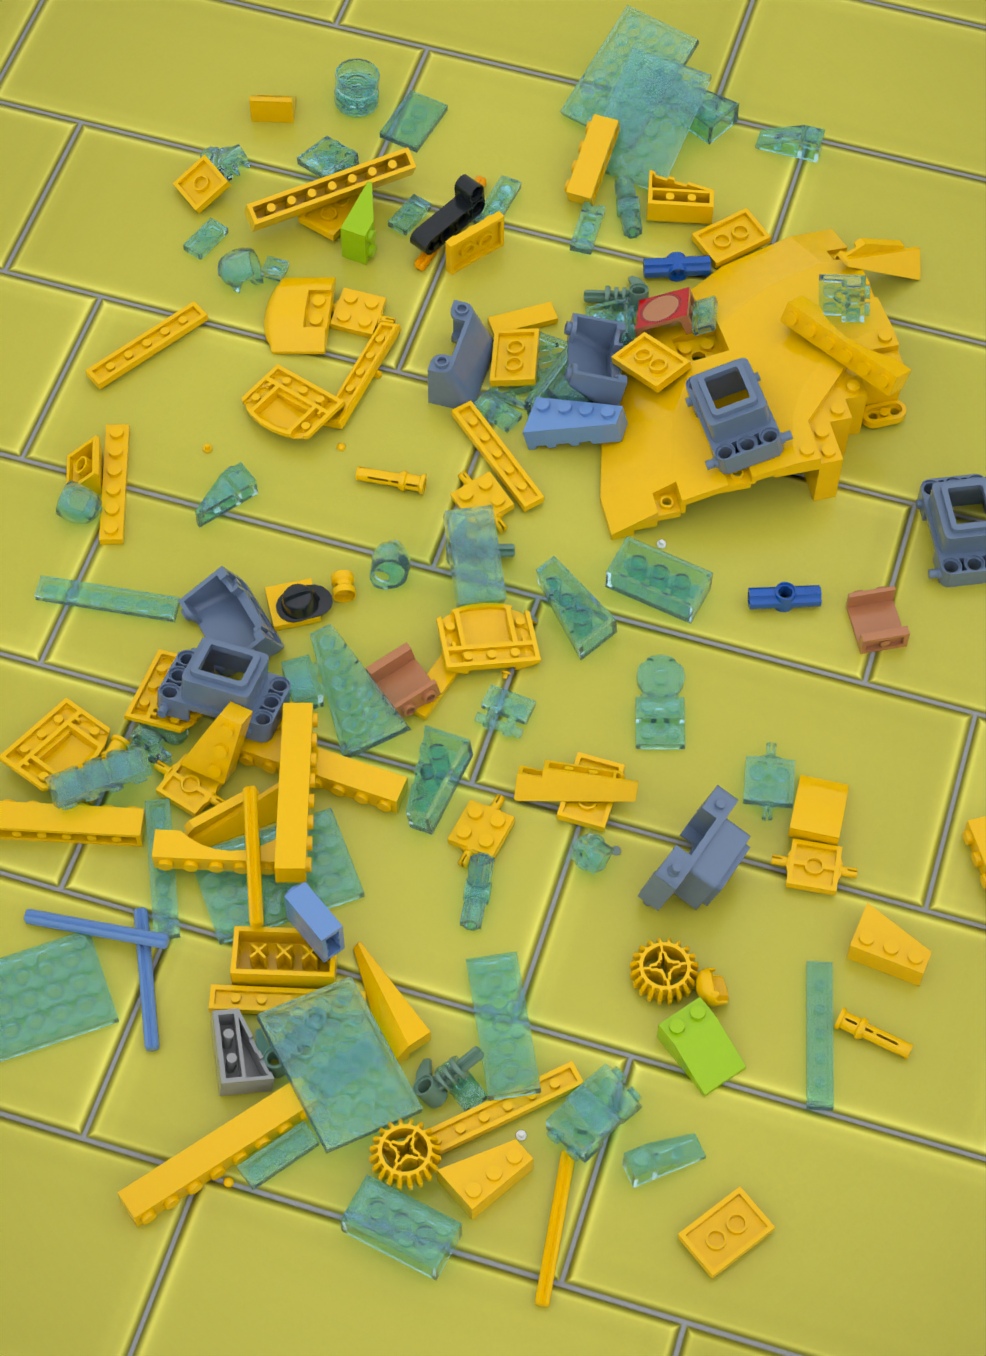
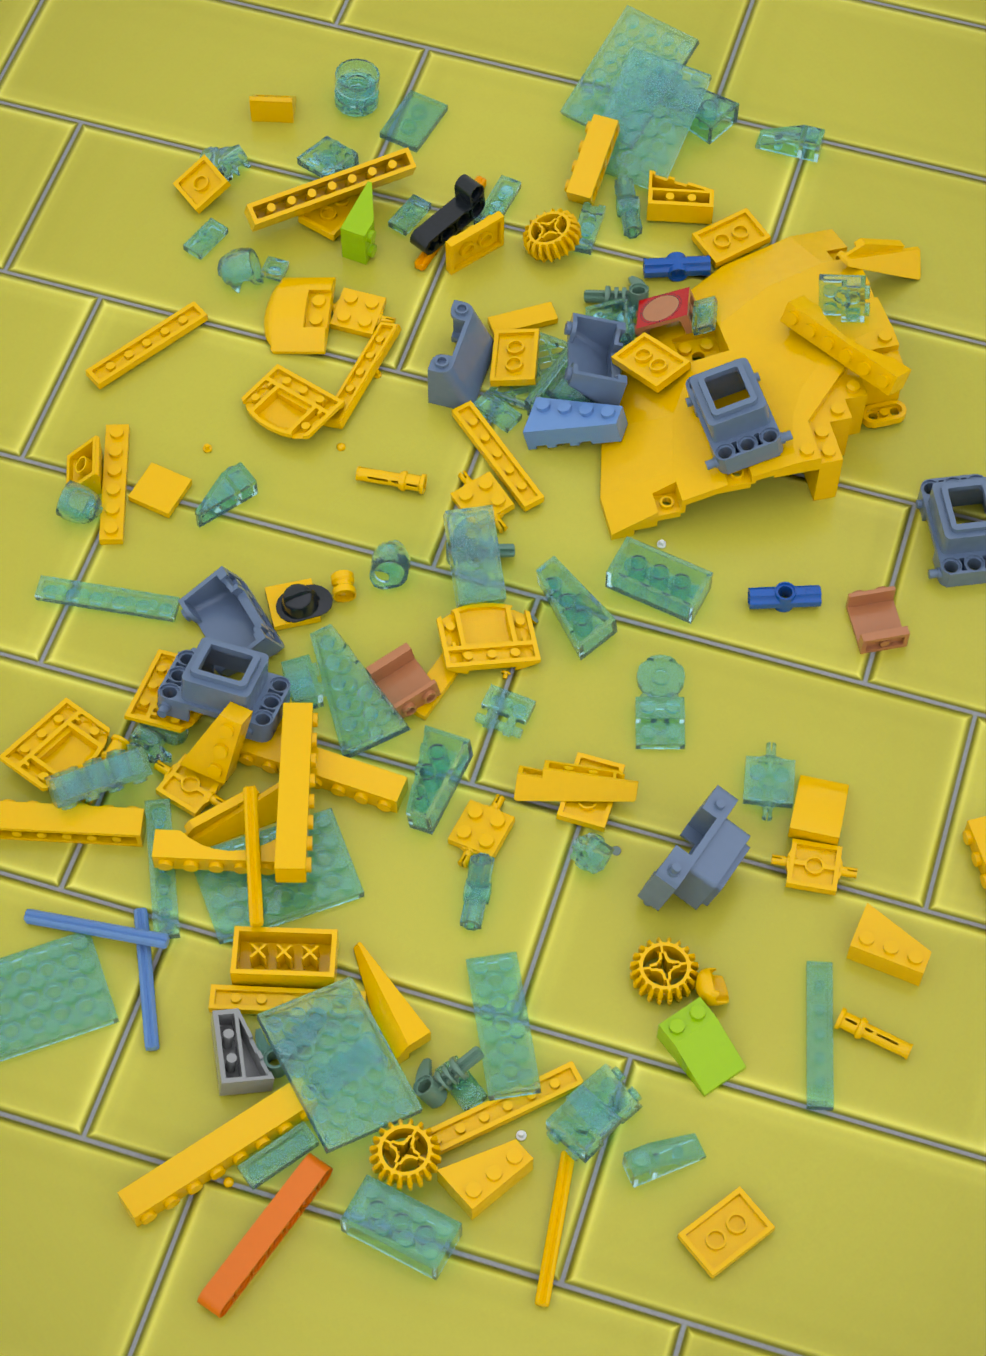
(160, 490): none -> yellow tile
(264, 1235): none -> orange beam
(314, 921): medium blue brick -> none
(552, 235): none -> yellow gear

